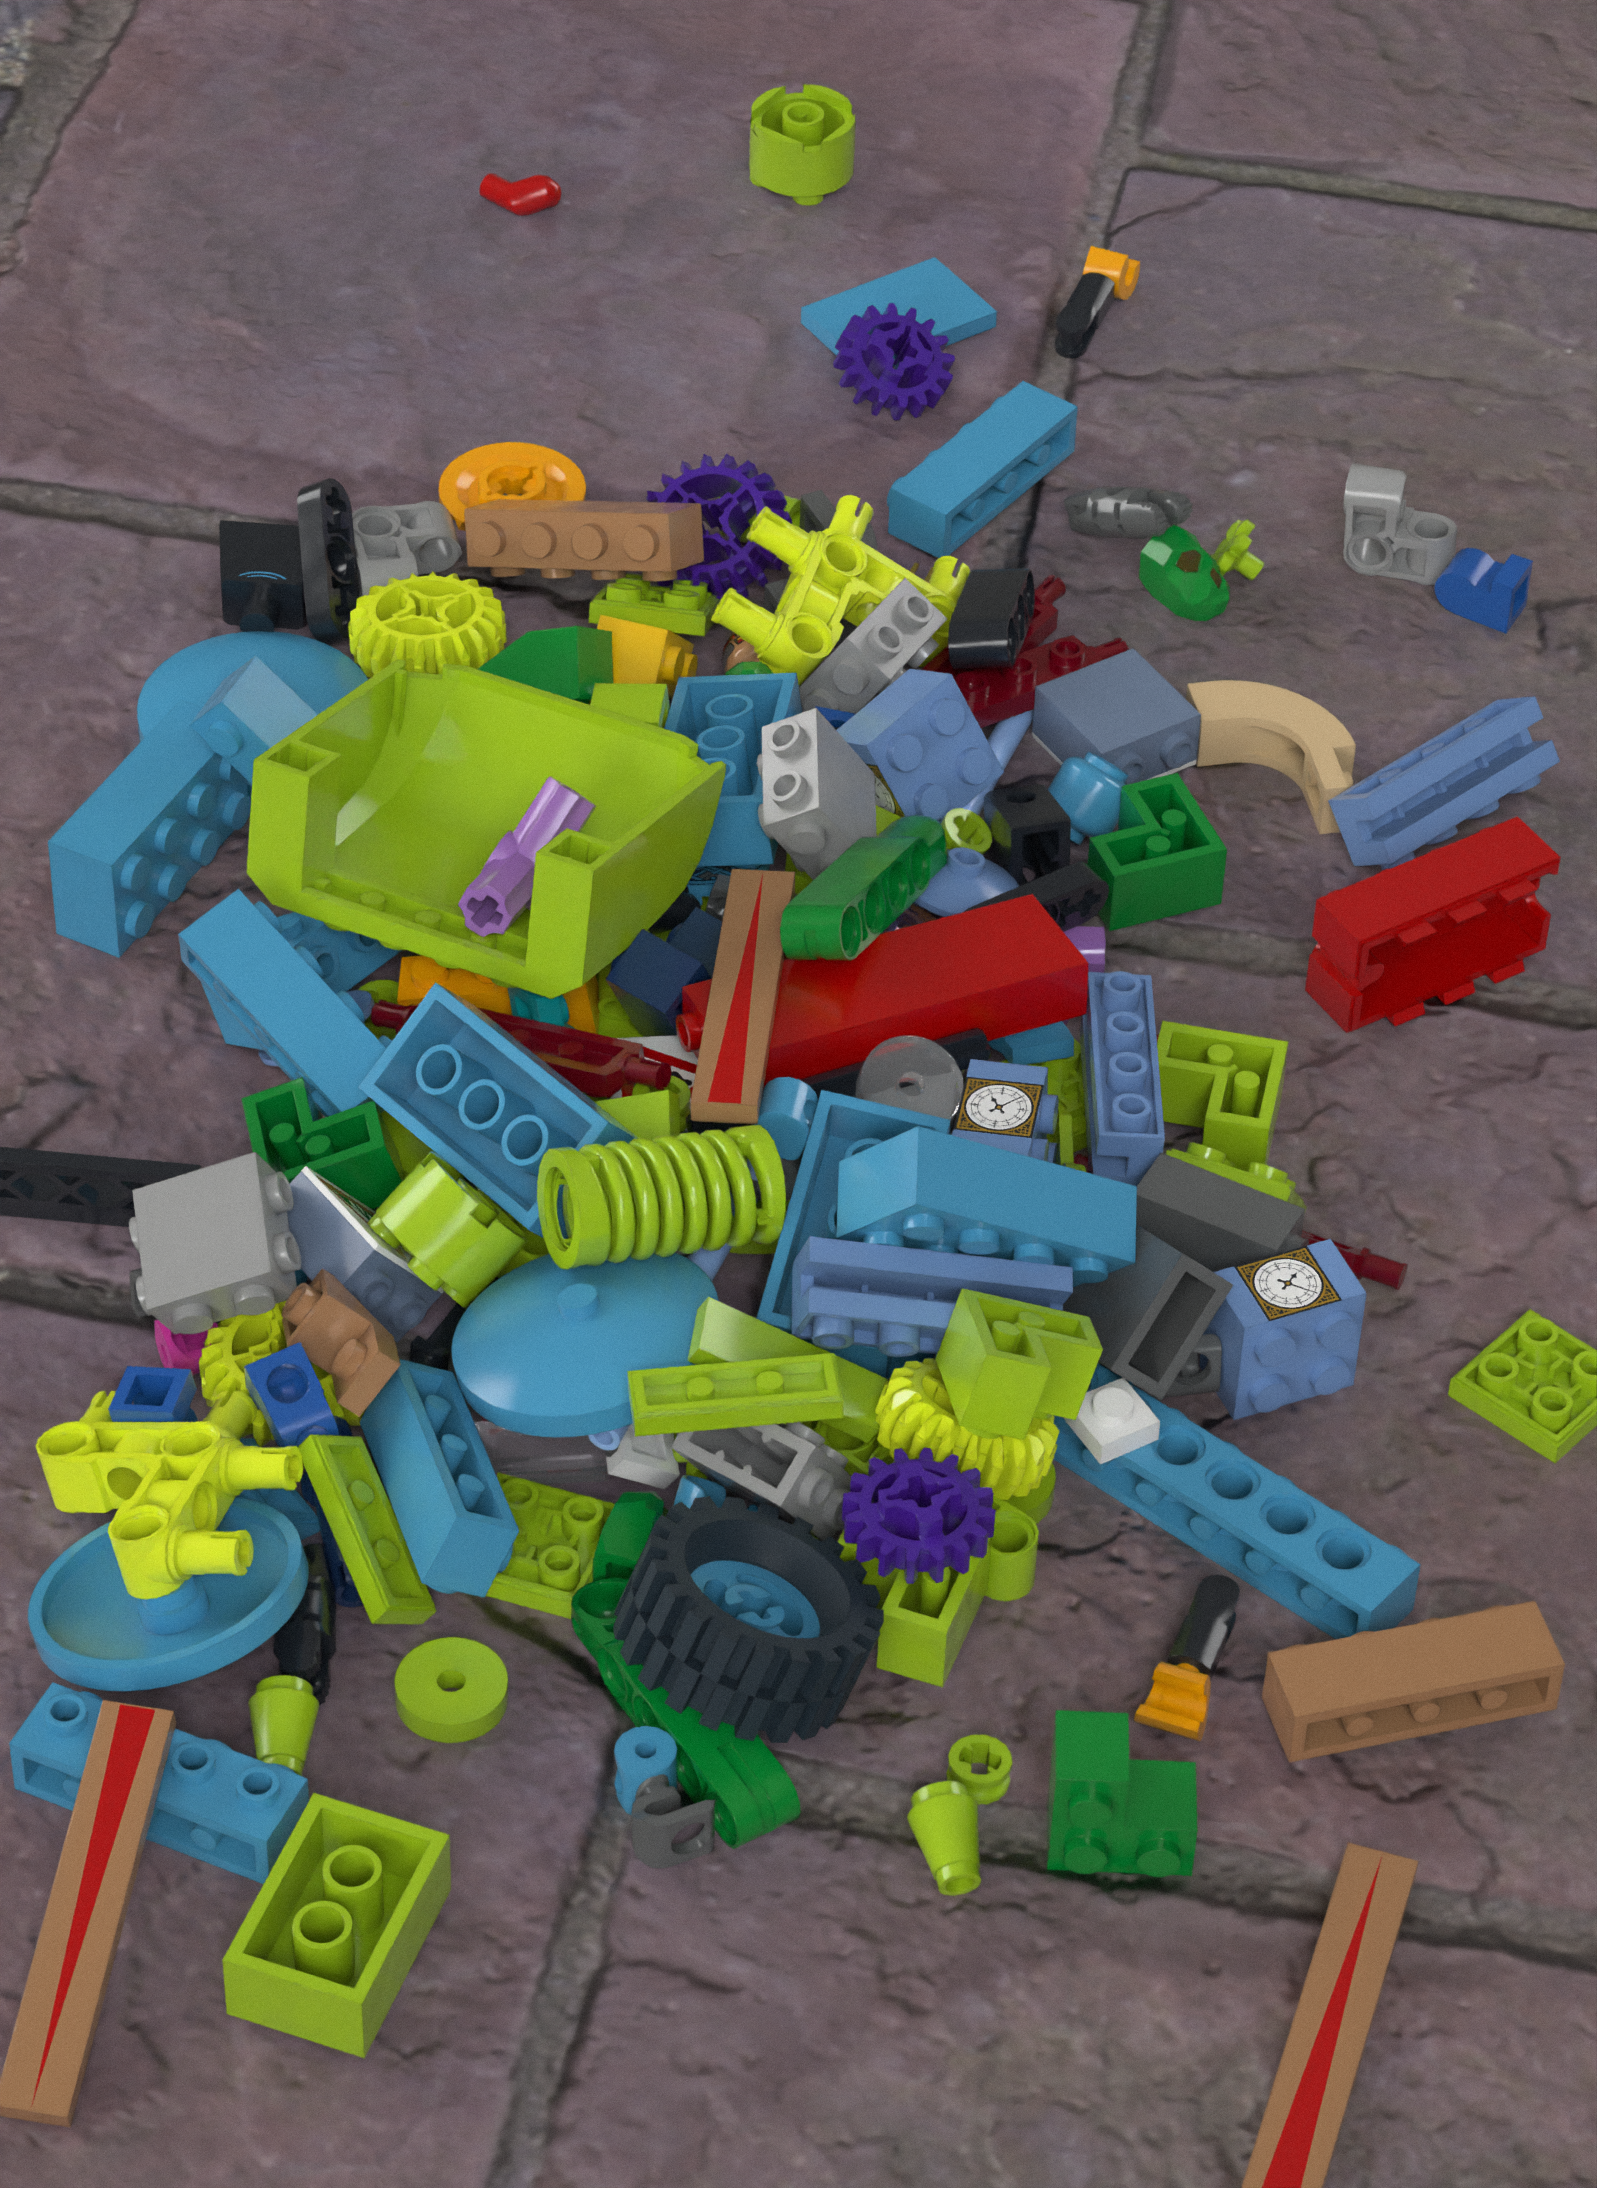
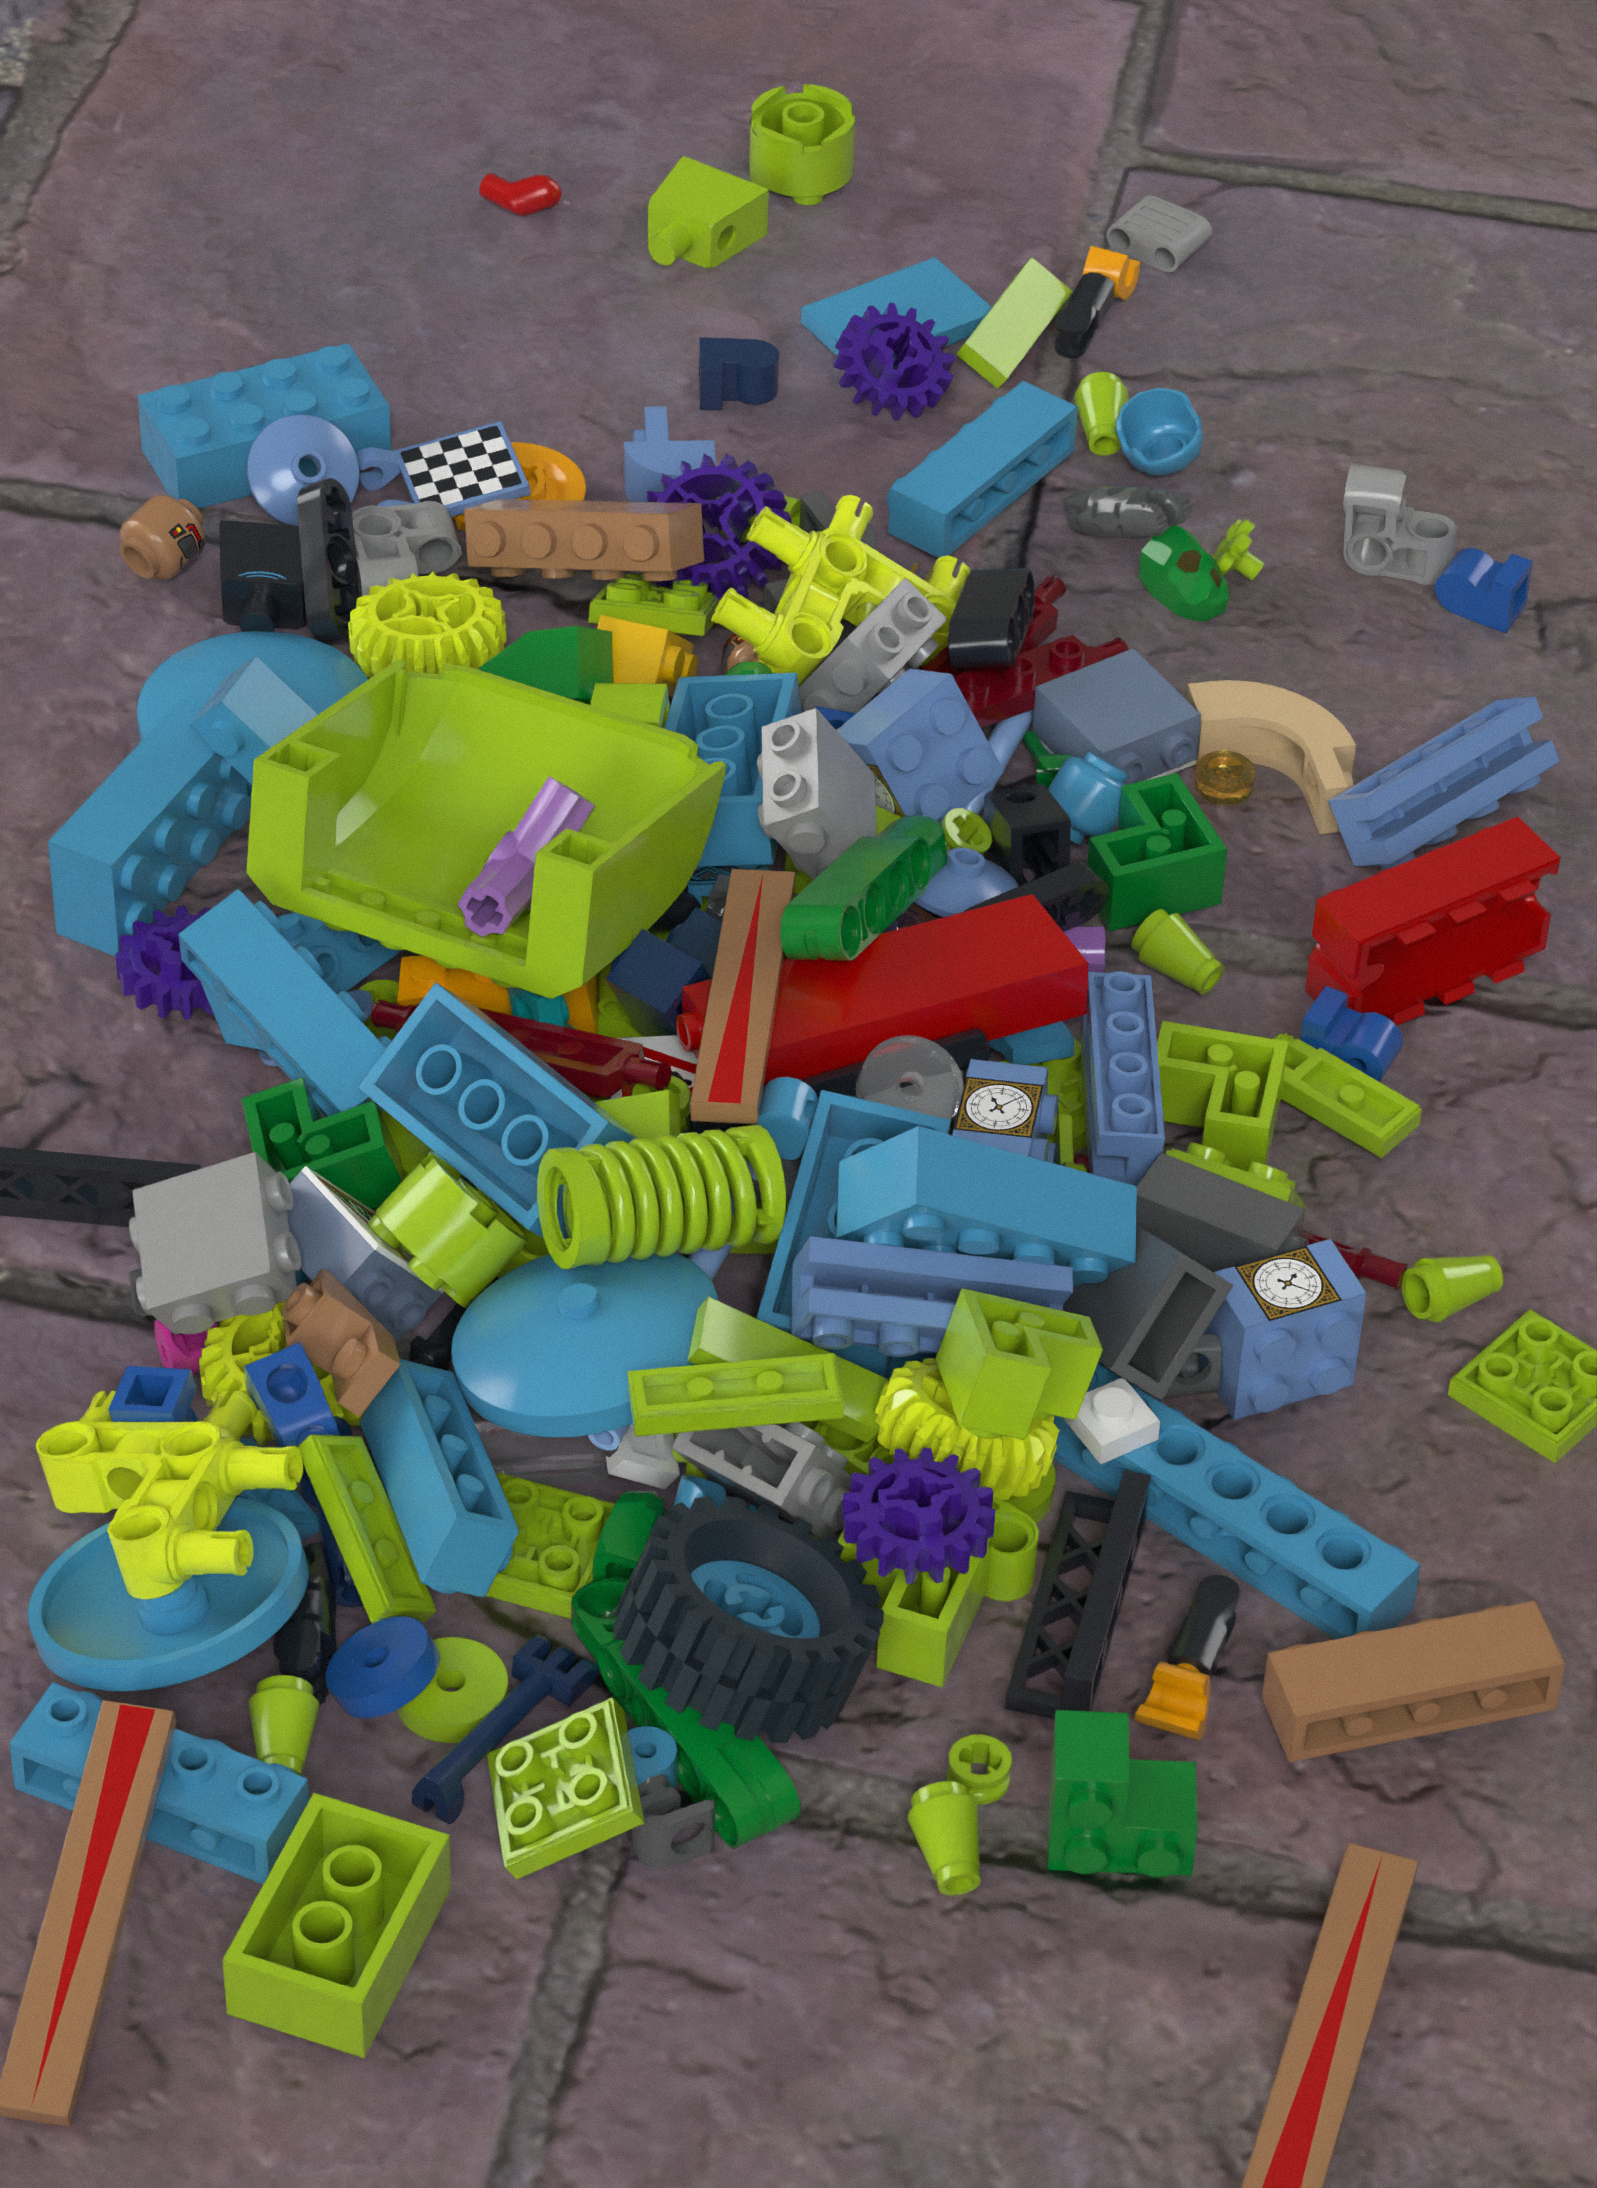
(153, 966): none -> dark purple gear
(162, 537): none -> medium nougat head
(204, 428): none -> dark azure brick
(275, 459): none -> medium blue dish
(382, 1667): none -> blue piece
(450, 470): none -> flag
(538, 1678): none -> dark blue hinge
(565, 1788): none -> lime tile
(654, 454): none -> medium blue brick
(704, 215): none -> lime torso
(737, 371): none -> dark blue leg
(1014, 323): none -> lime tile
(1046, 764): none -> green hand
(1092, 1609): none -> black fence
(1099, 404): none -> lime cone
(1159, 233): none -> light grey piece
(1159, 431): none -> dark azure hair
(1176, 951): none -> lime cone
(1224, 777): none -> clear yellow tile
(1346, 1098): none -> lime hinge
(1362, 1040): none -> blue leg
(1449, 1284): none -> lime cone

